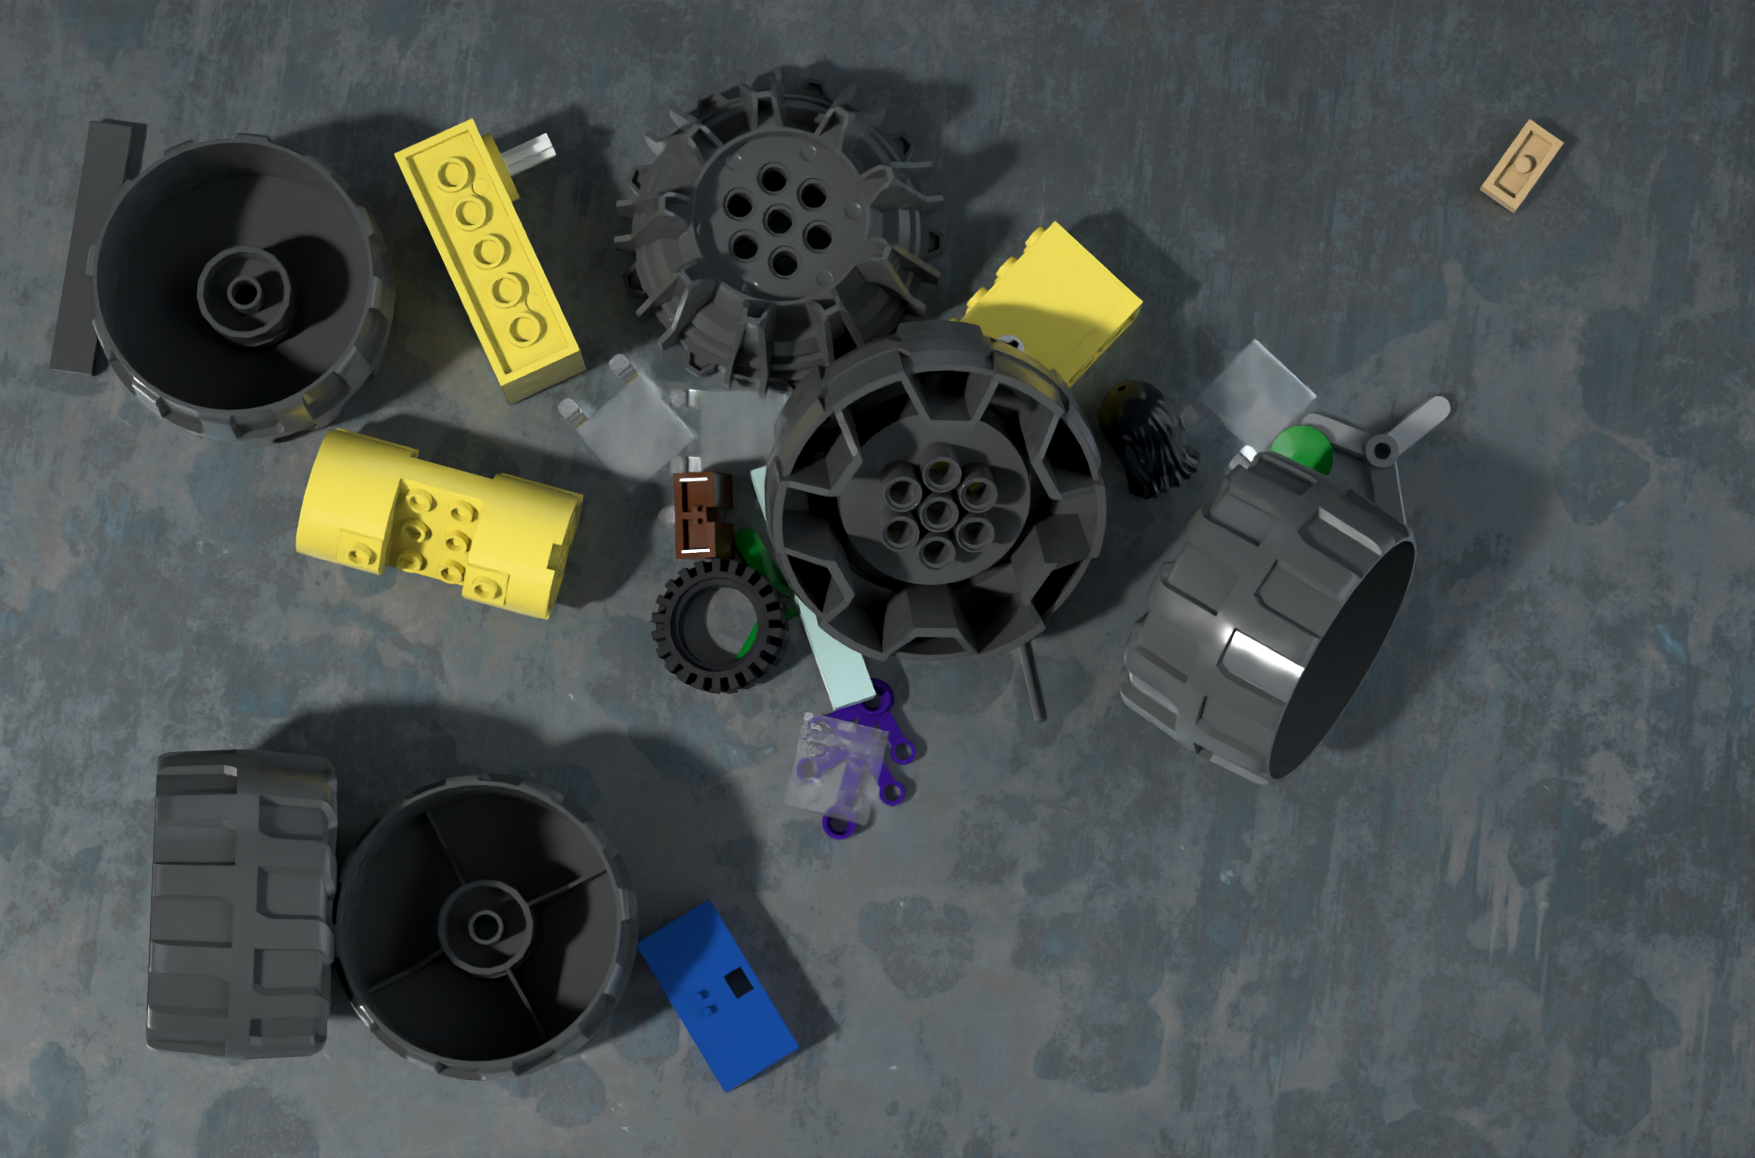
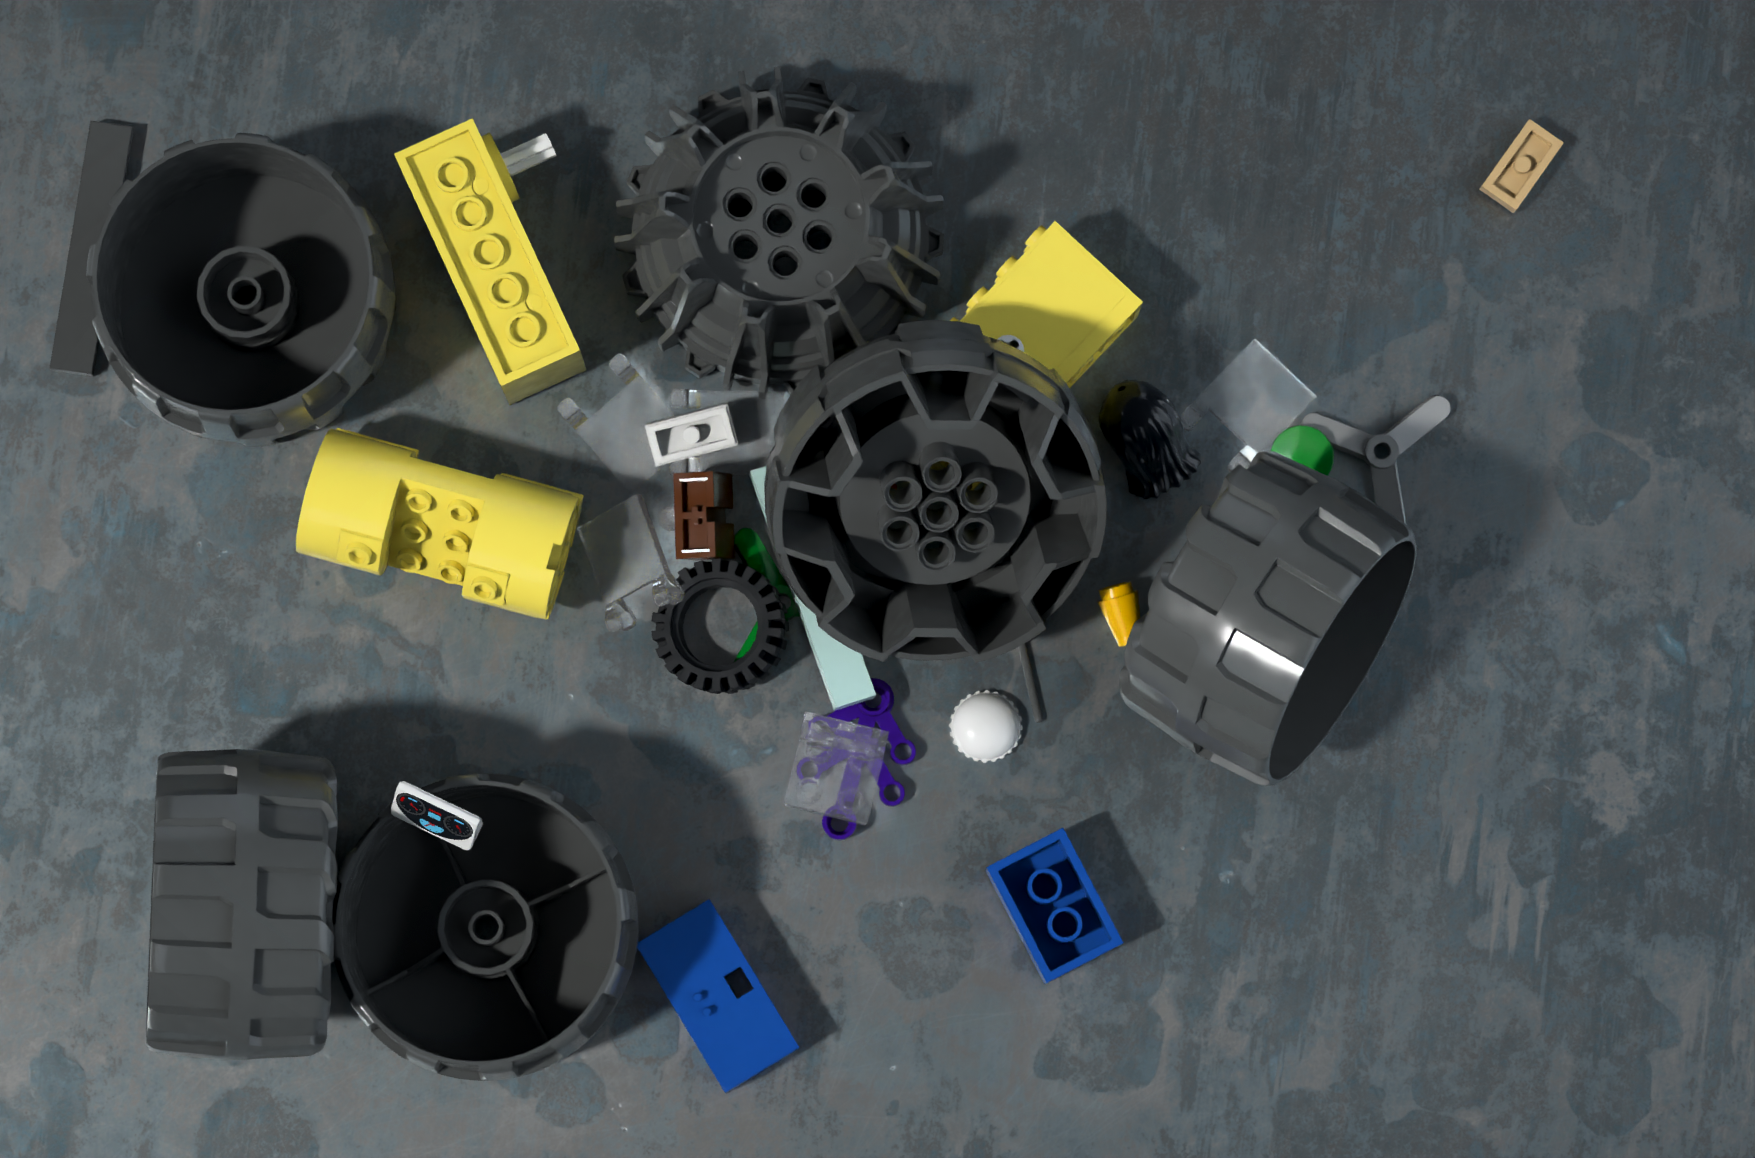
(435, 816): none -> slope
(627, 558): none -> clear flag
(691, 434): none -> white slope
(986, 726): none -> white hat
(1053, 906): none -> blue brick
(1120, 608): none -> yellow cone

